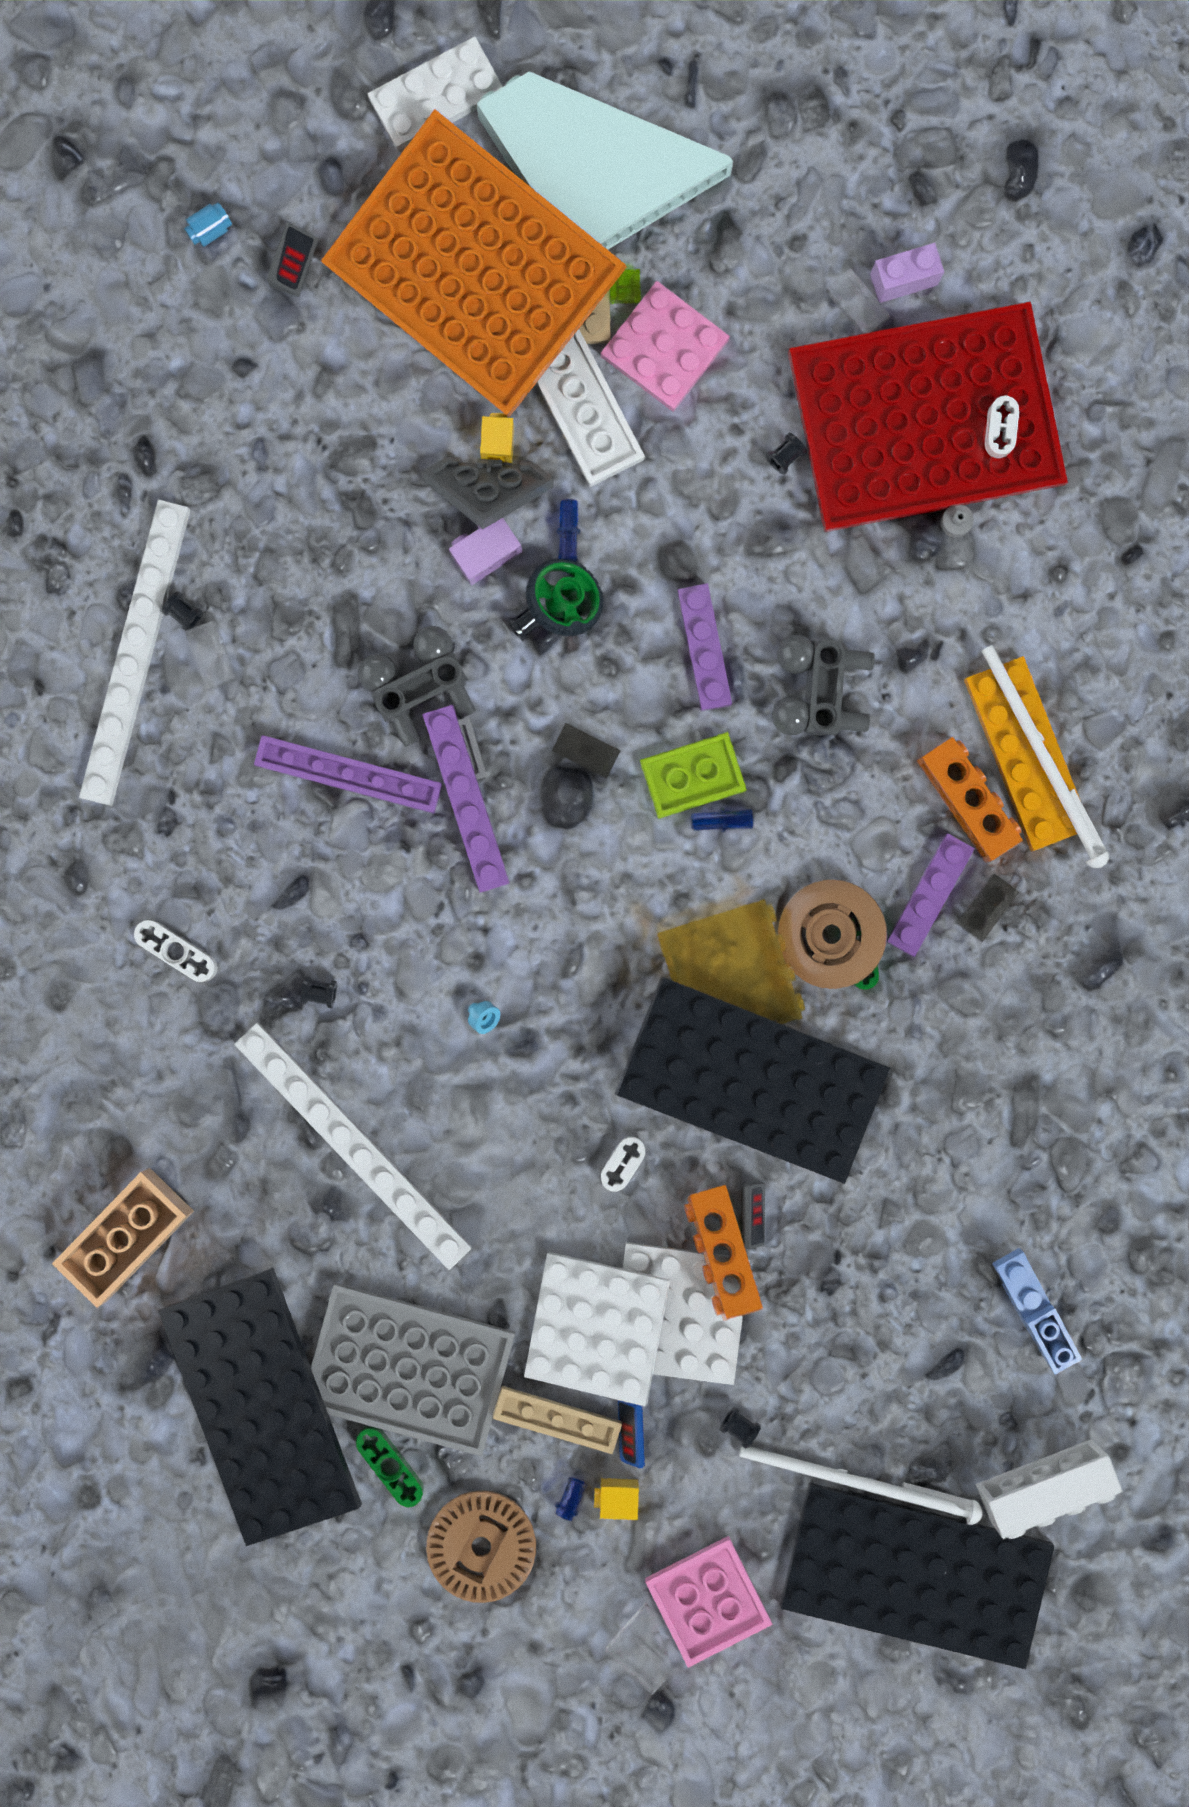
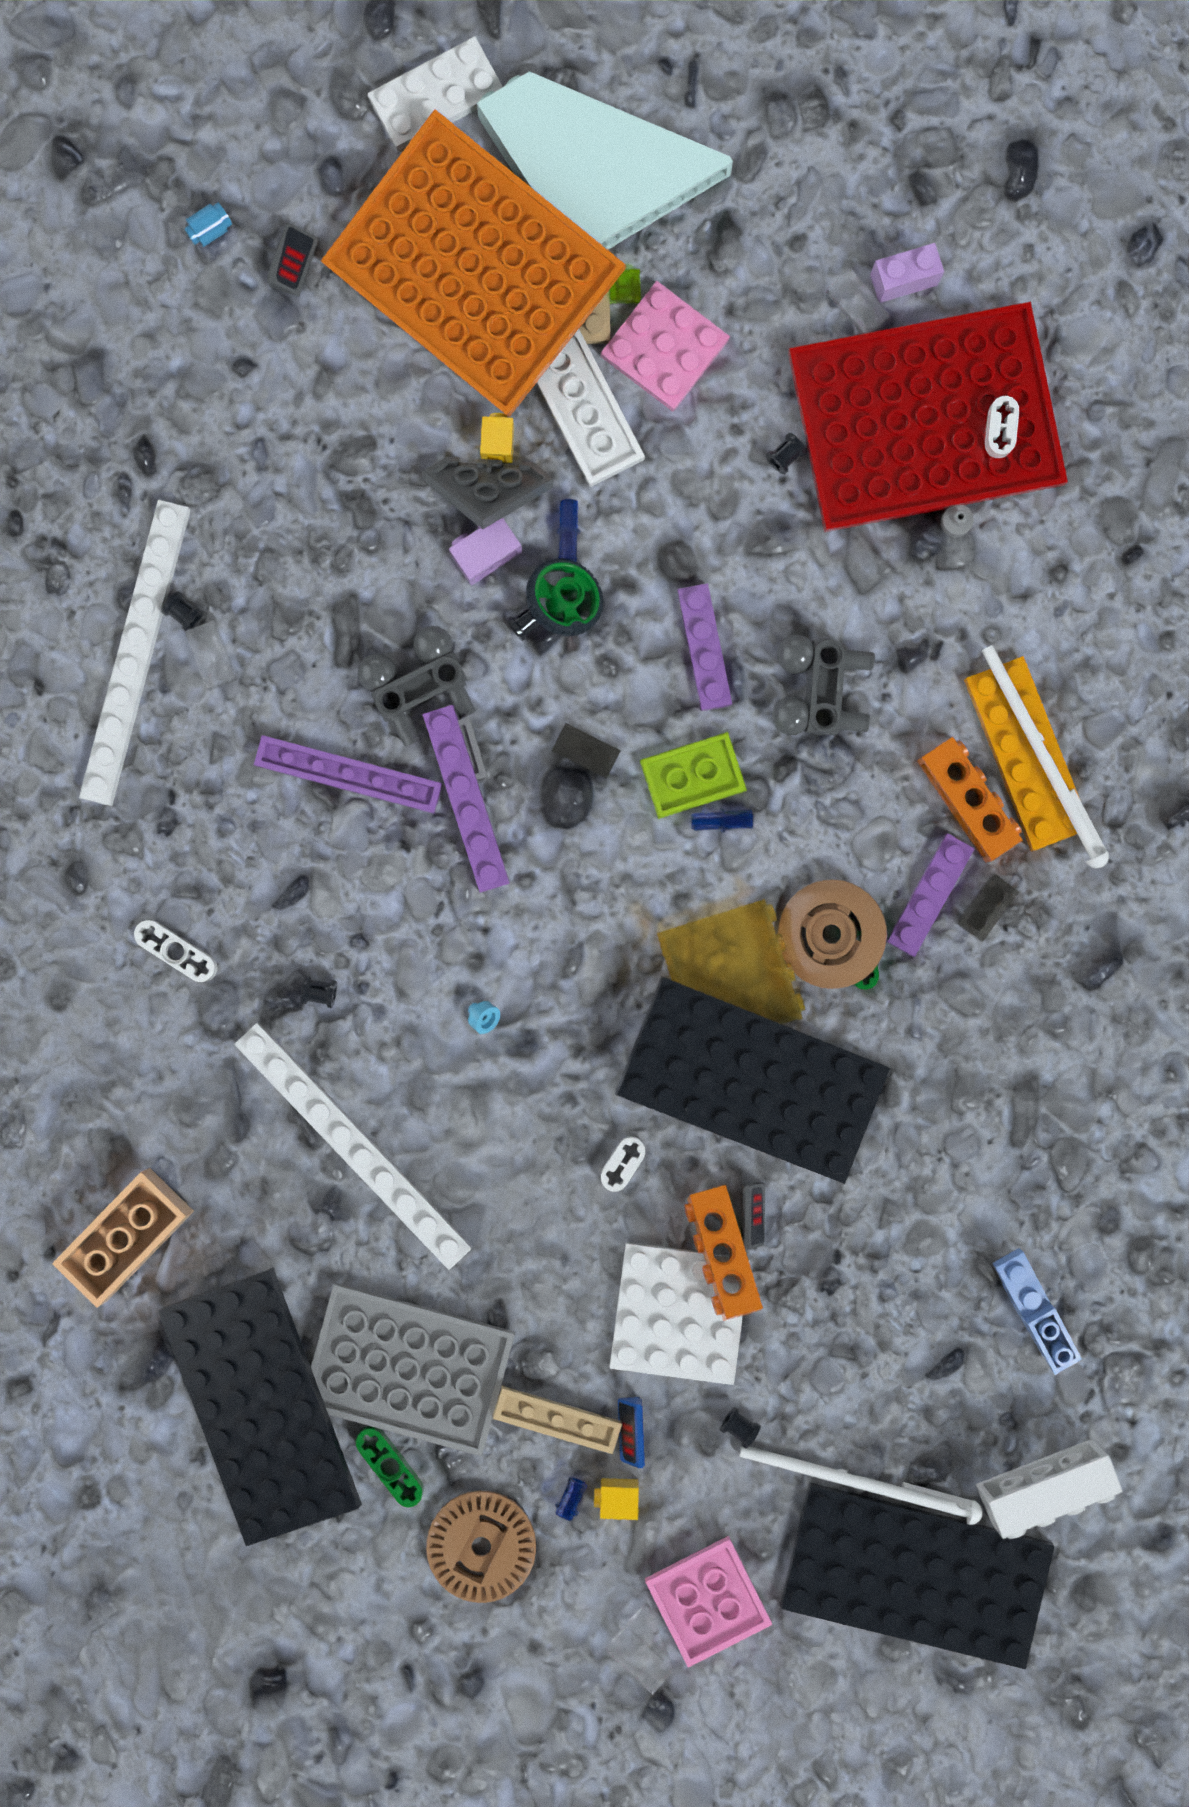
(597, 1328): white plate -> none

